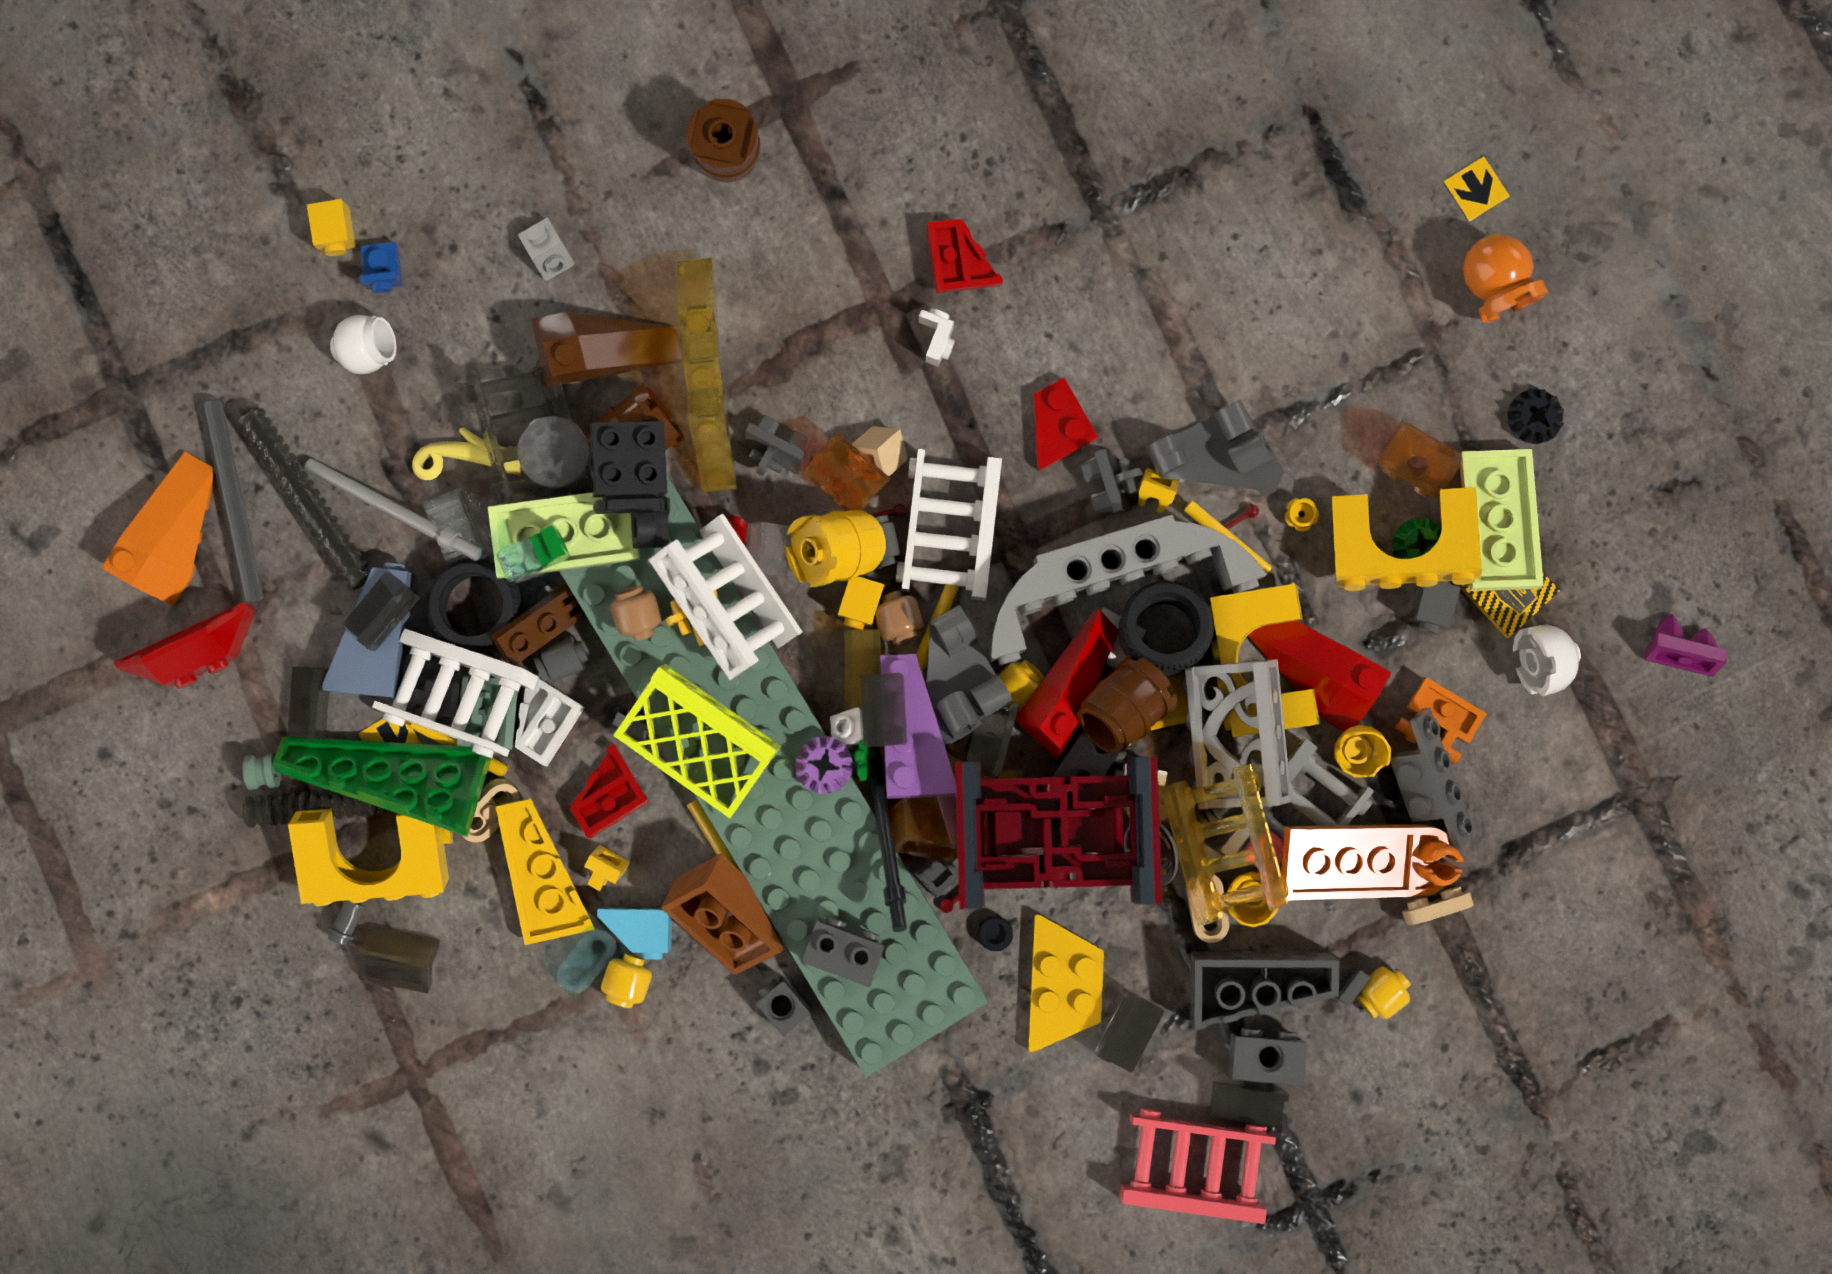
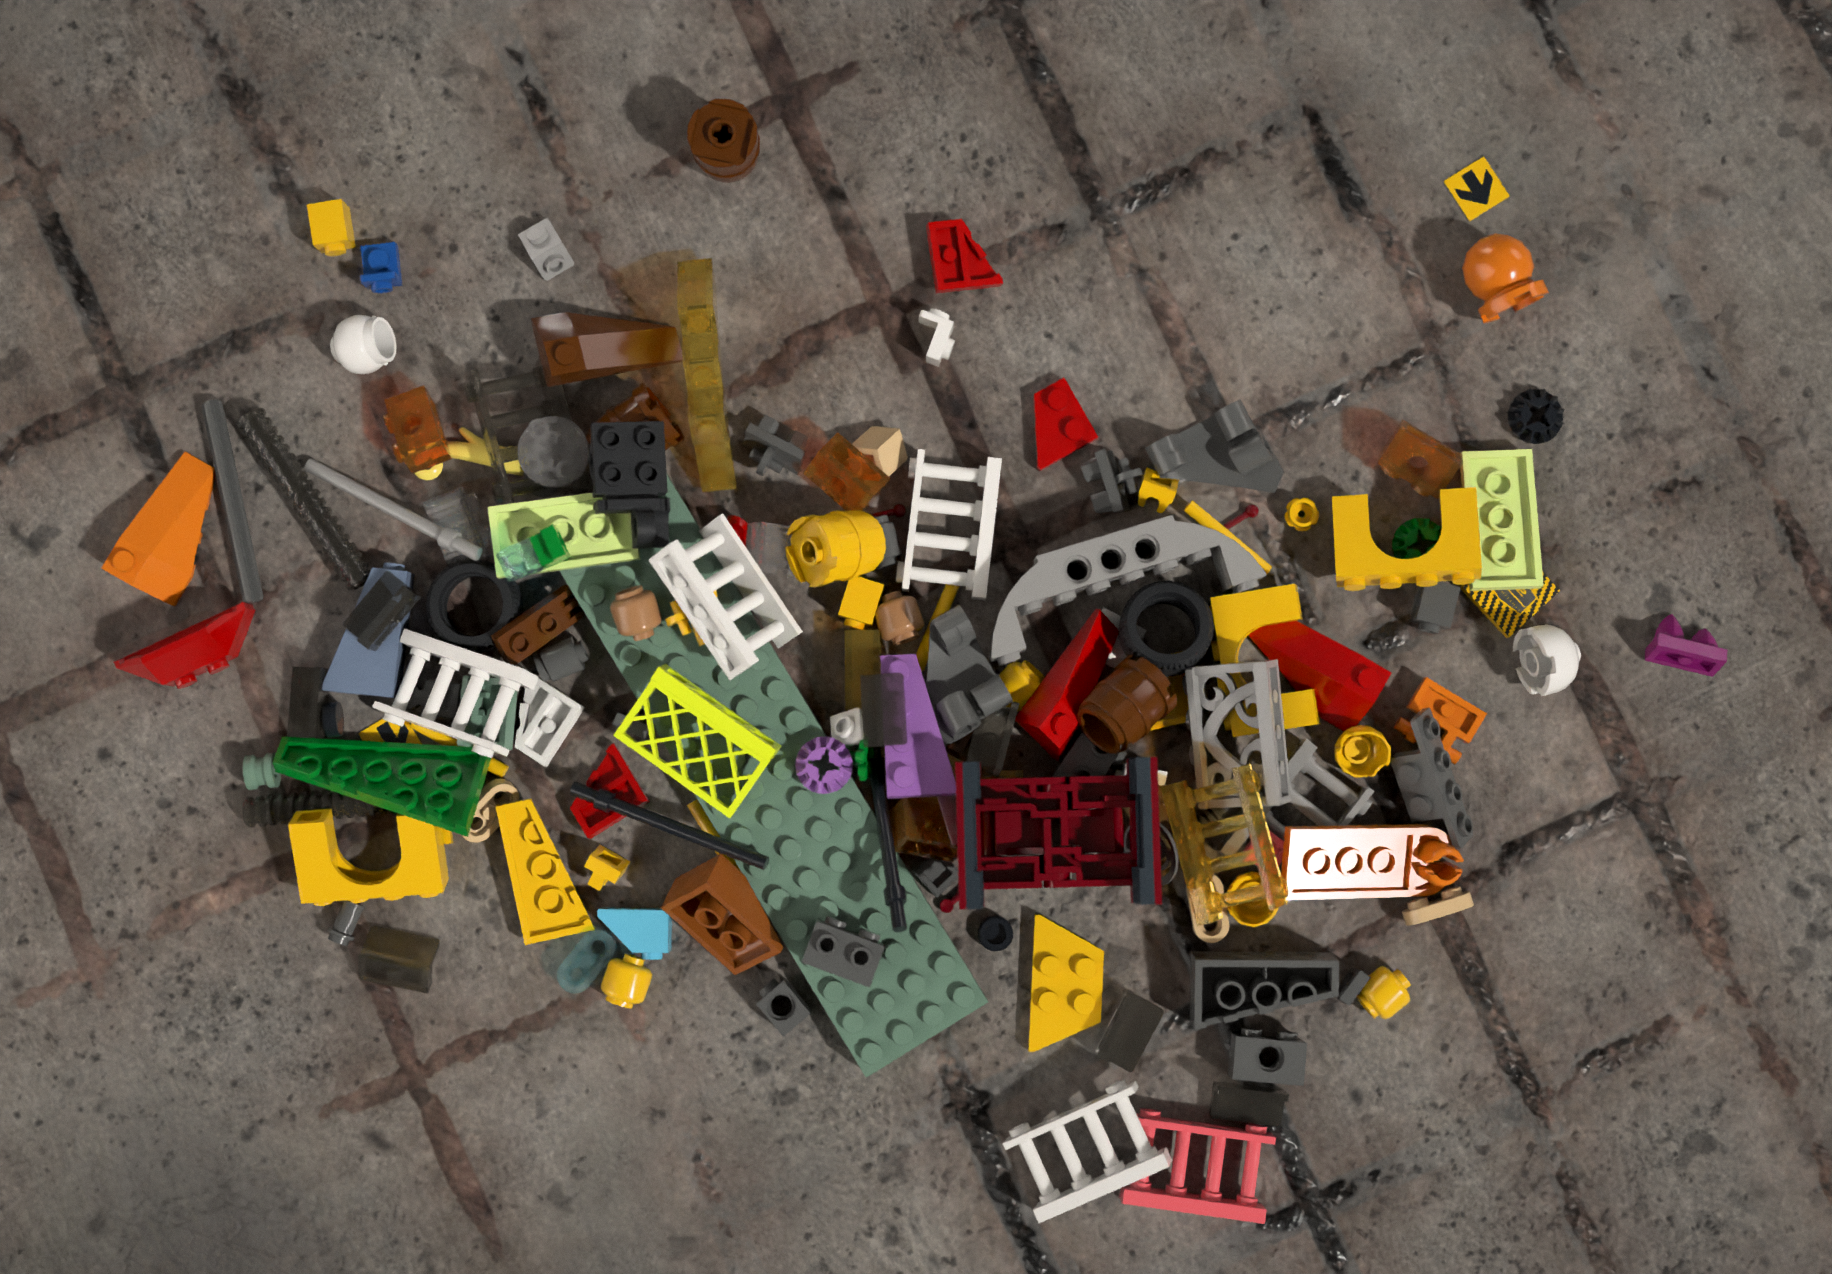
(333, 719): none -> black tile
(425, 446): none -> clear orange brick
(607, 800): none -> black bar
(1116, 1172): none -> white fence

